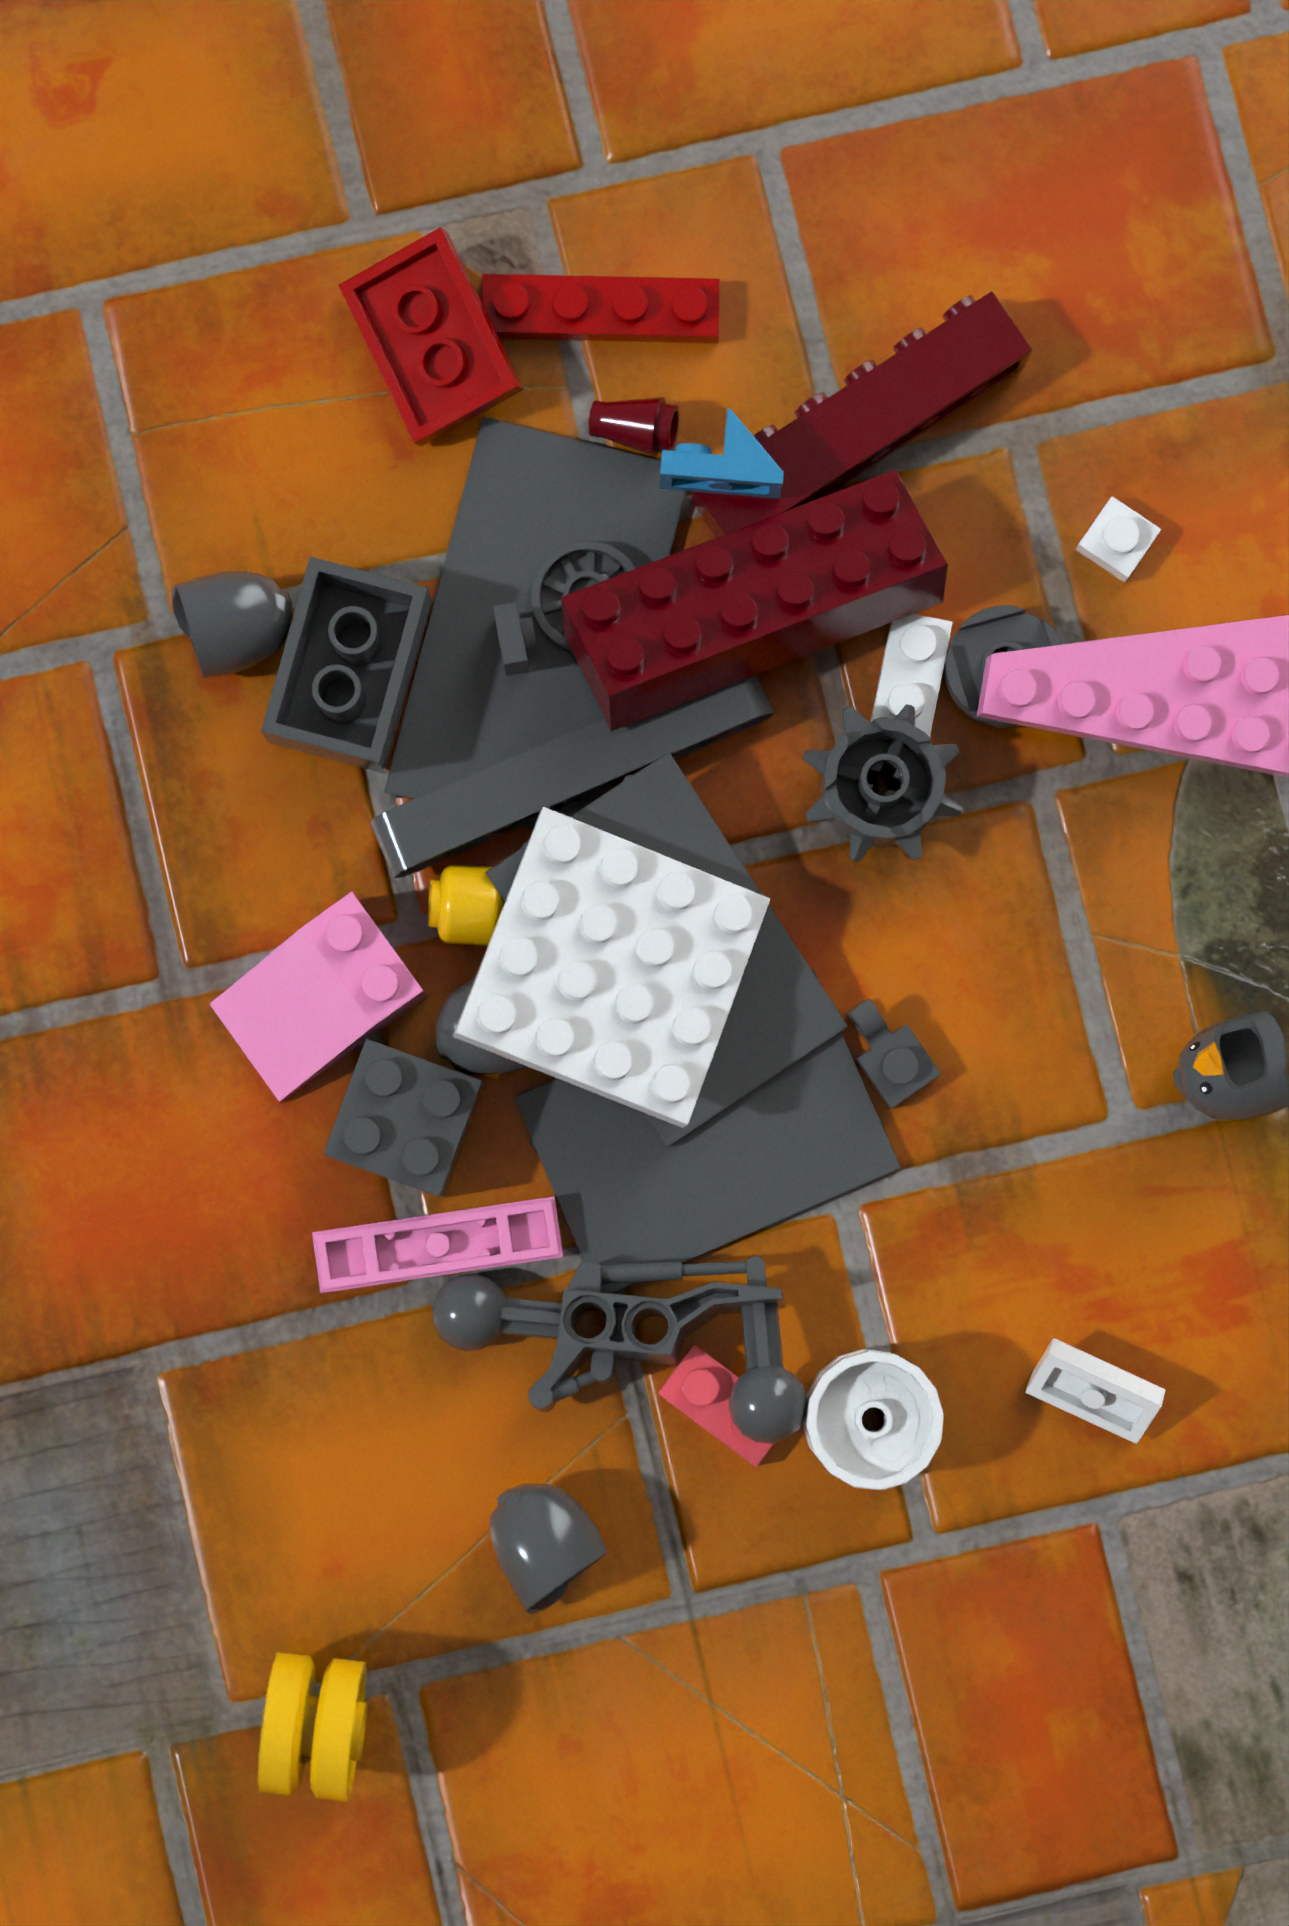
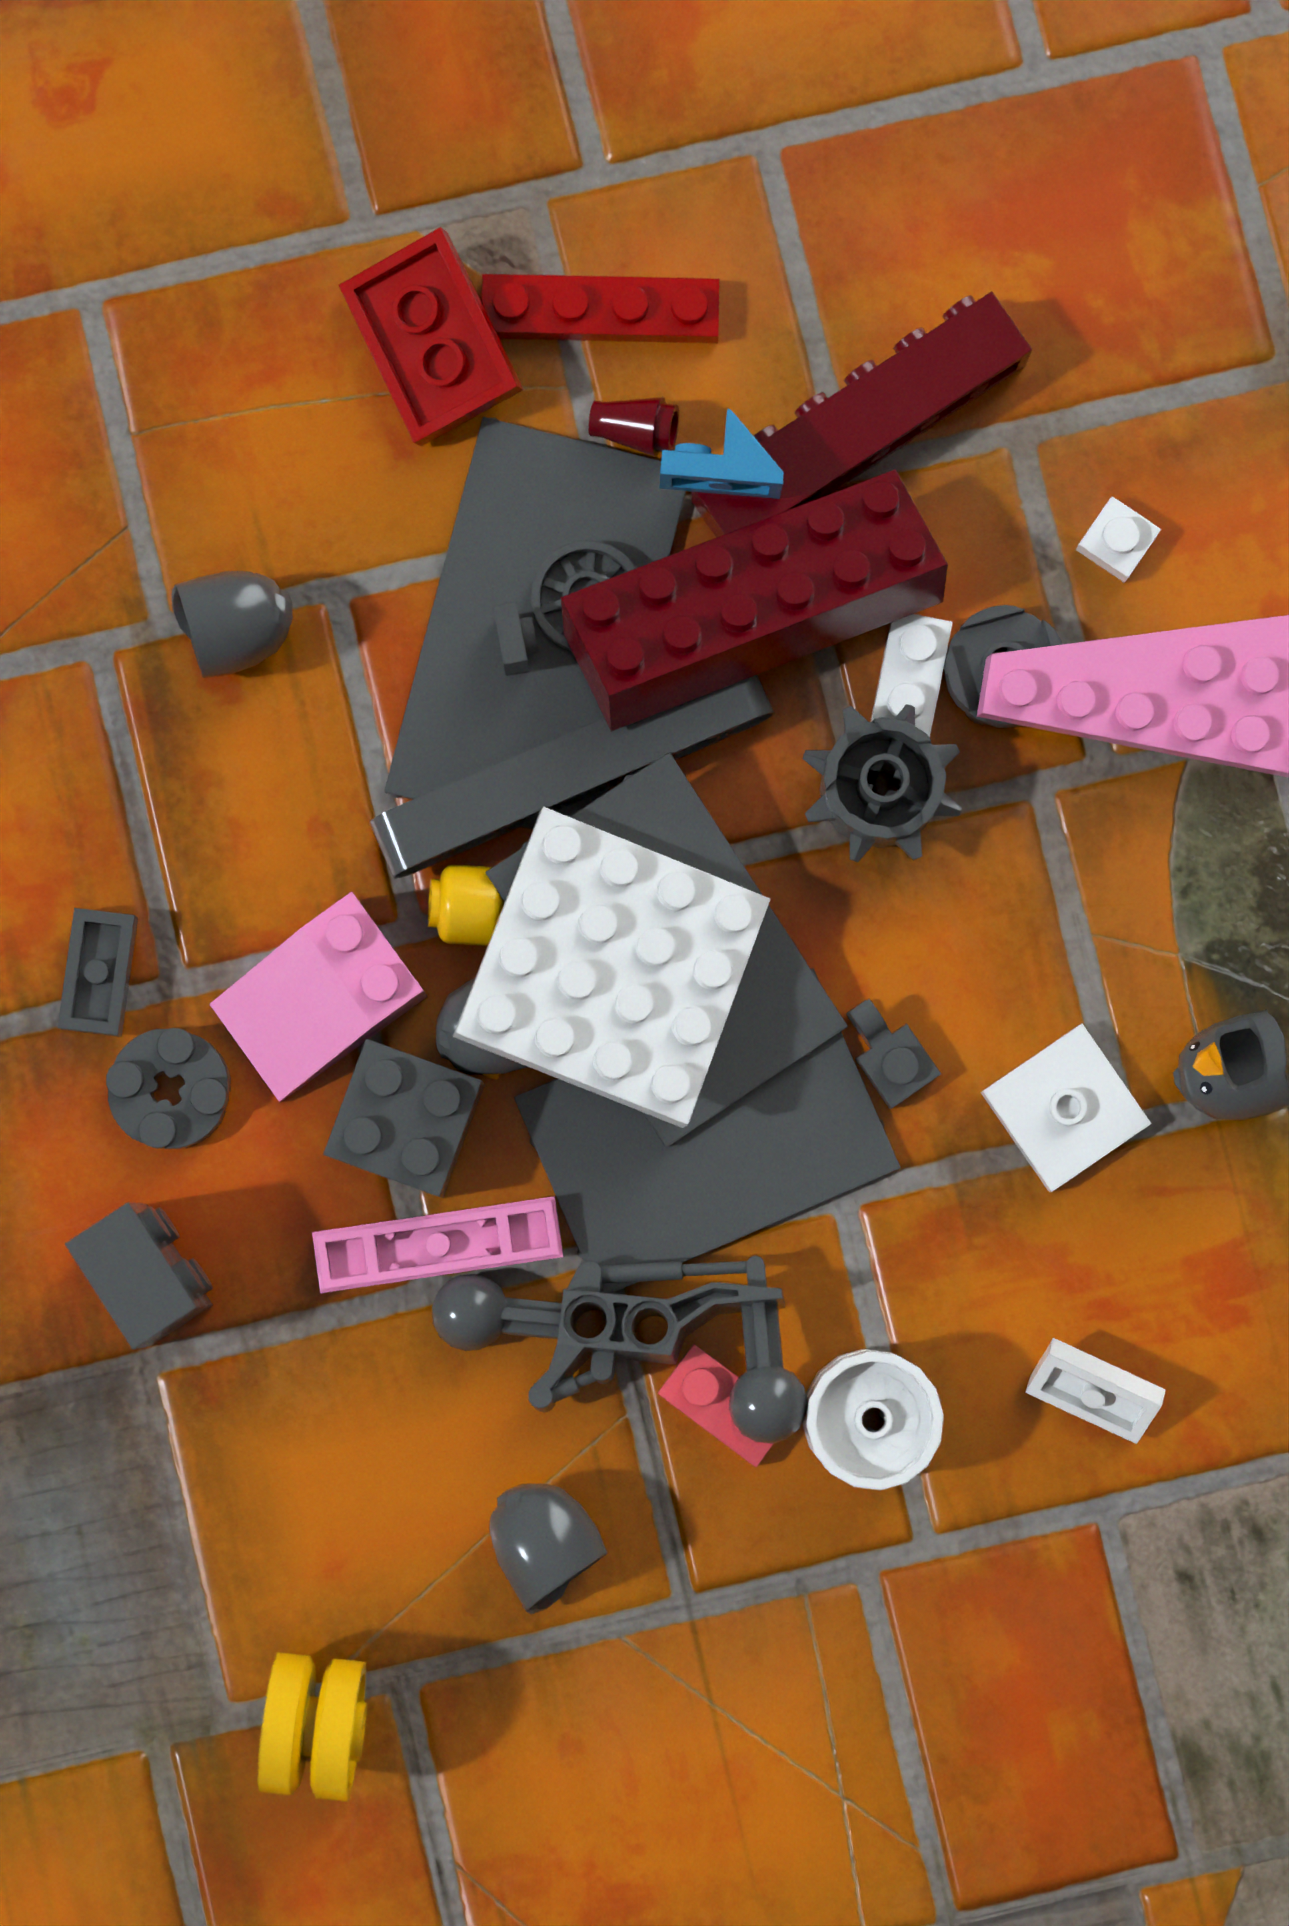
(97, 972): none -> dark grey plate
(134, 1080): none -> dark grey plate
(141, 1273): none -> dark grey brick
(347, 665): dark grey brick -> none
(1065, 1108): none -> white plate

